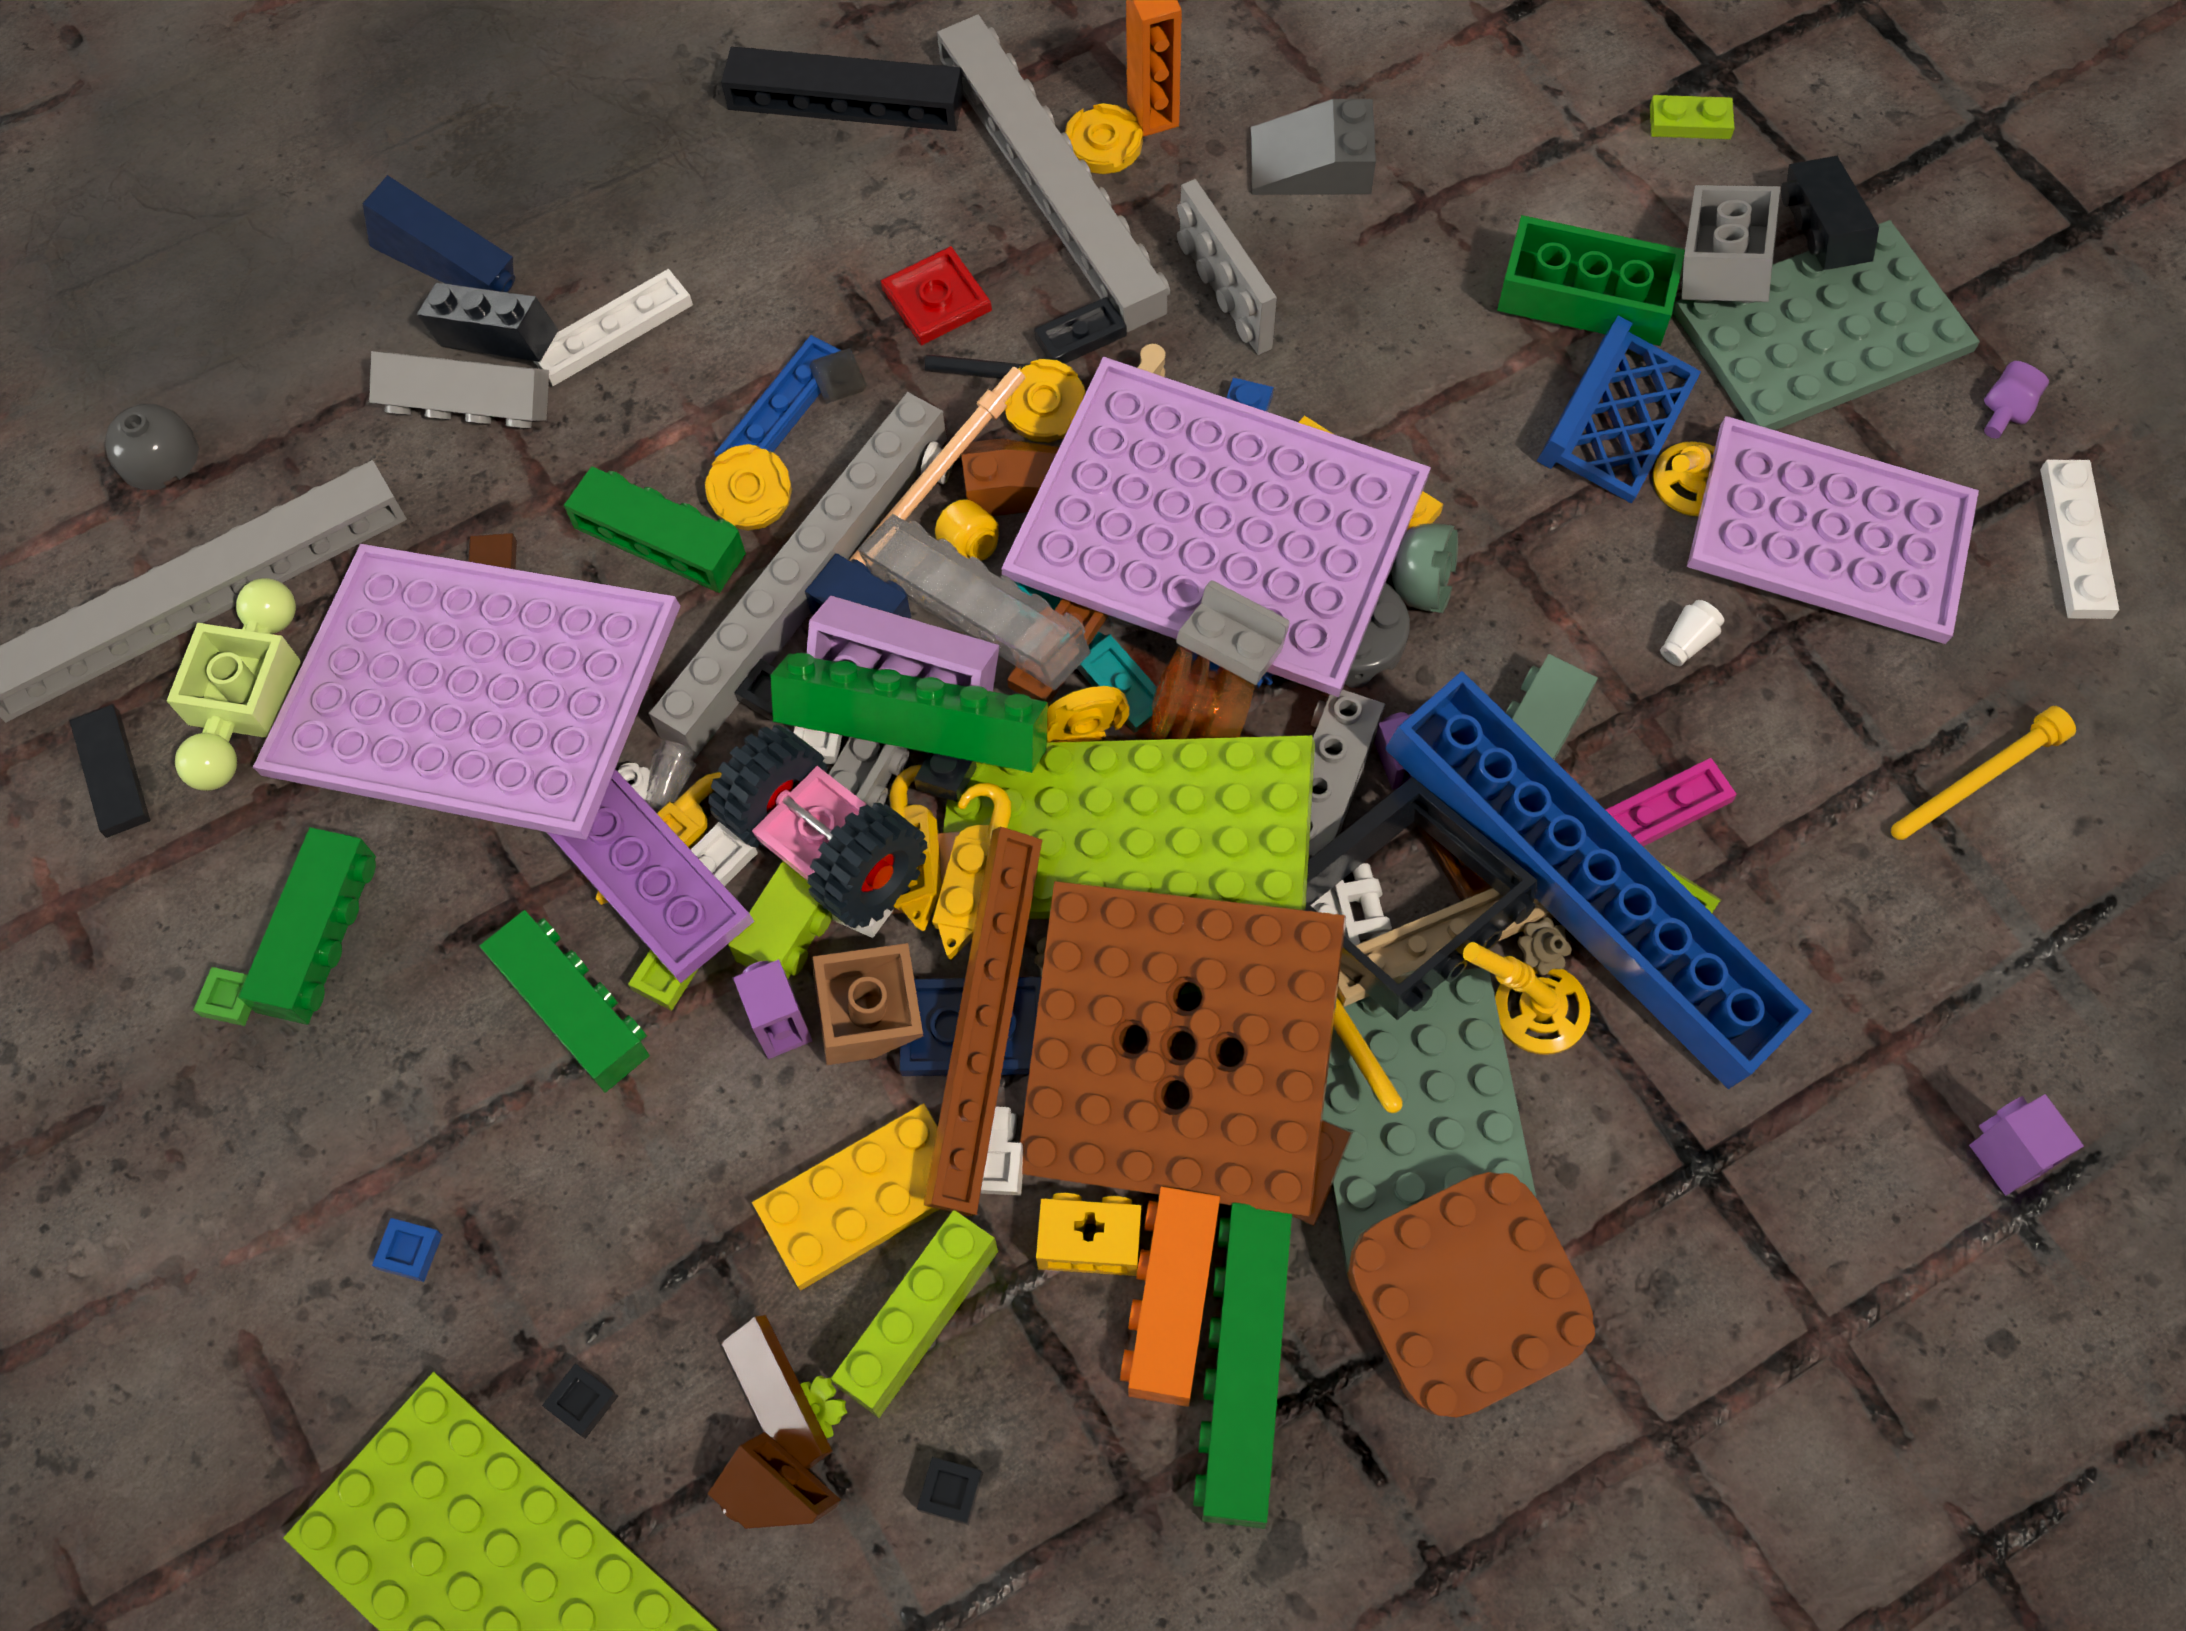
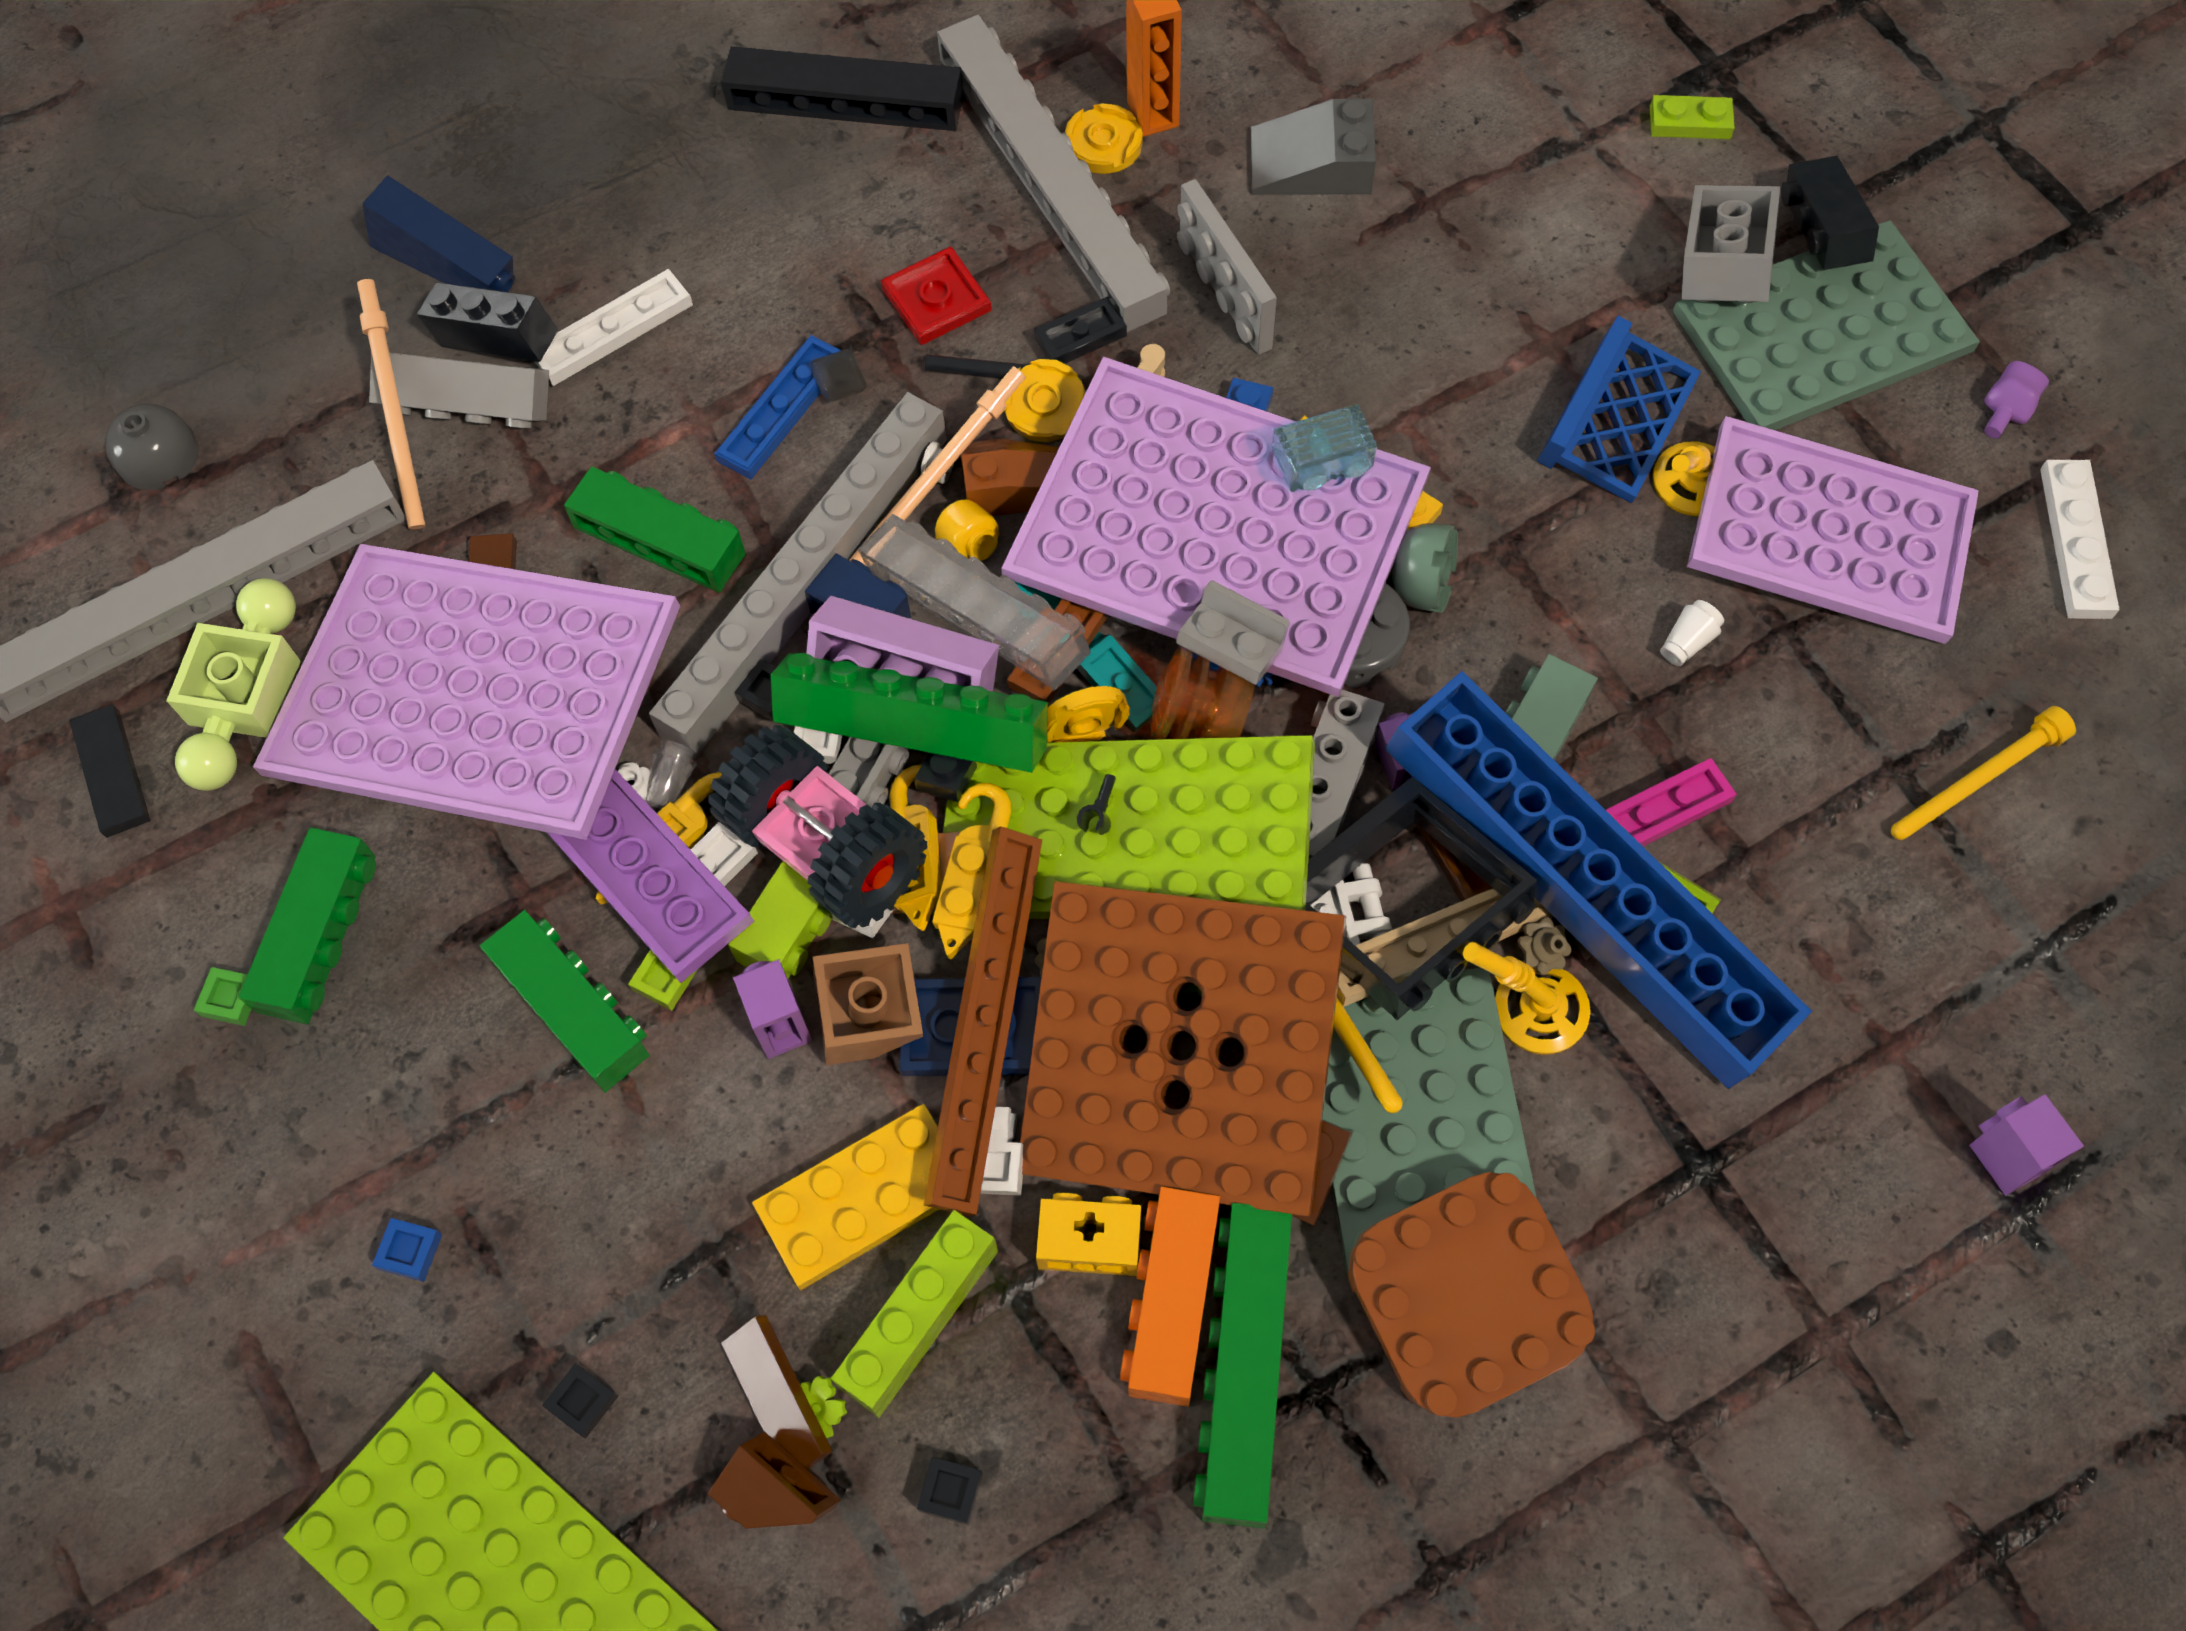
(375, 325): none -> light nougat bar
(748, 487): yellow tile -> none
(1098, 808): none -> black hand
(1324, 448): none -> clear light blue brick
(1590, 279): green brick -> none

